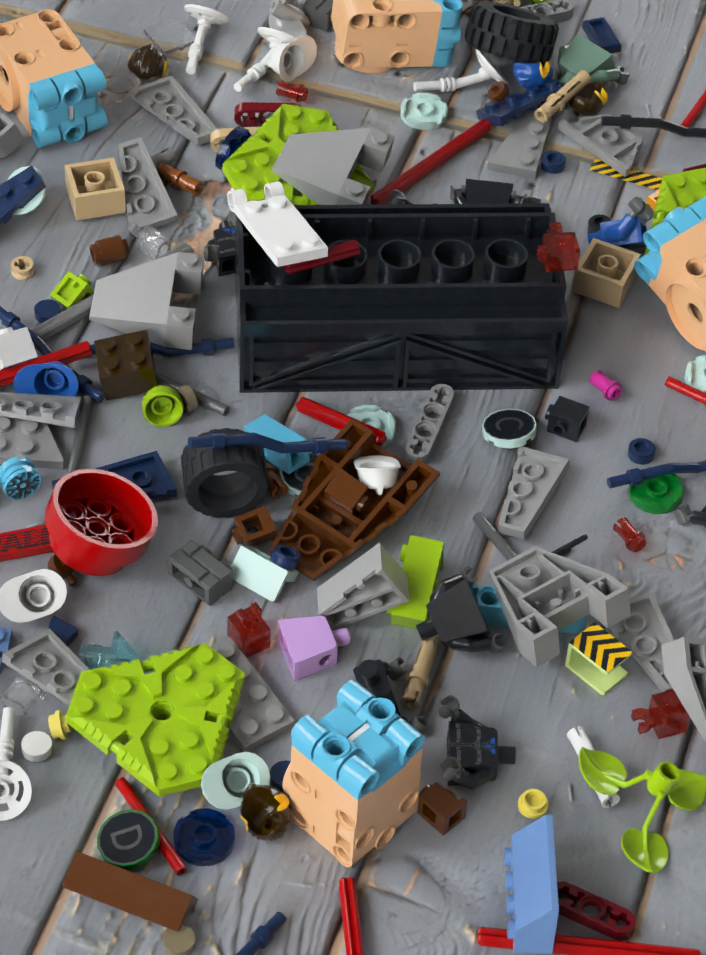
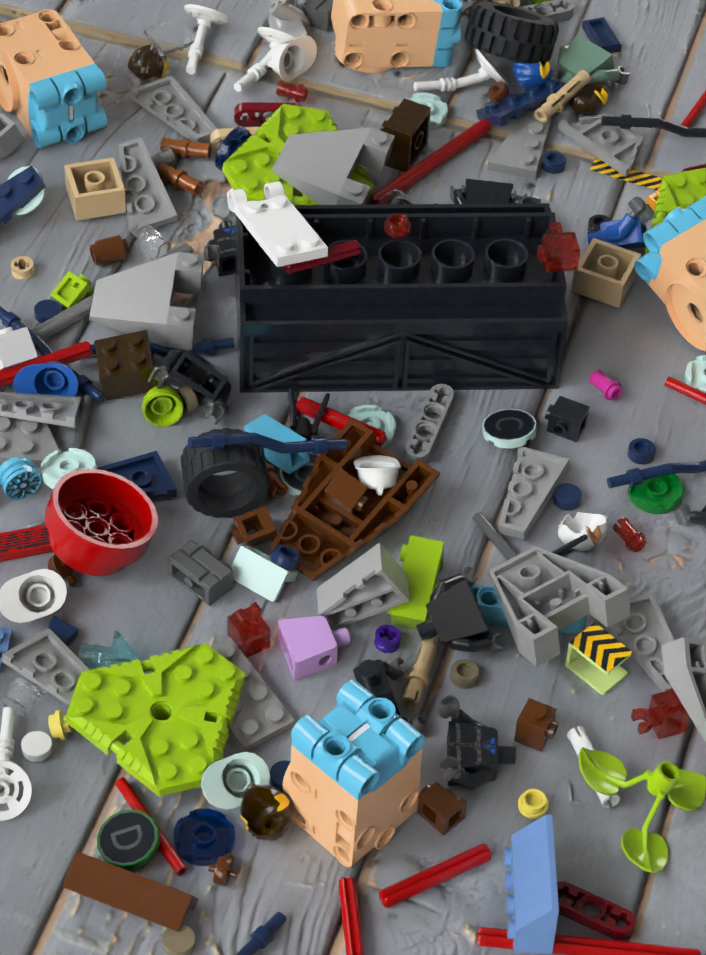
(61, 463): none -> light aqua tile
(187, 148): none -> dark orange pin
(198, 374): none -> black torso
(223, 870): none -> reddish brown piece
(302, 425): none -> black plant
(382, 644): none -> dark purple bush
(397, 225): none -> clear red plate
(411, 131): none -> dark brown brick
(434, 875): none -> red axle
(464, 673): none -> dark tan tile
(536, 725): none -> reddish brown brick
(567, 496): none -> dark blue tile
(583, 523): none -> white hair

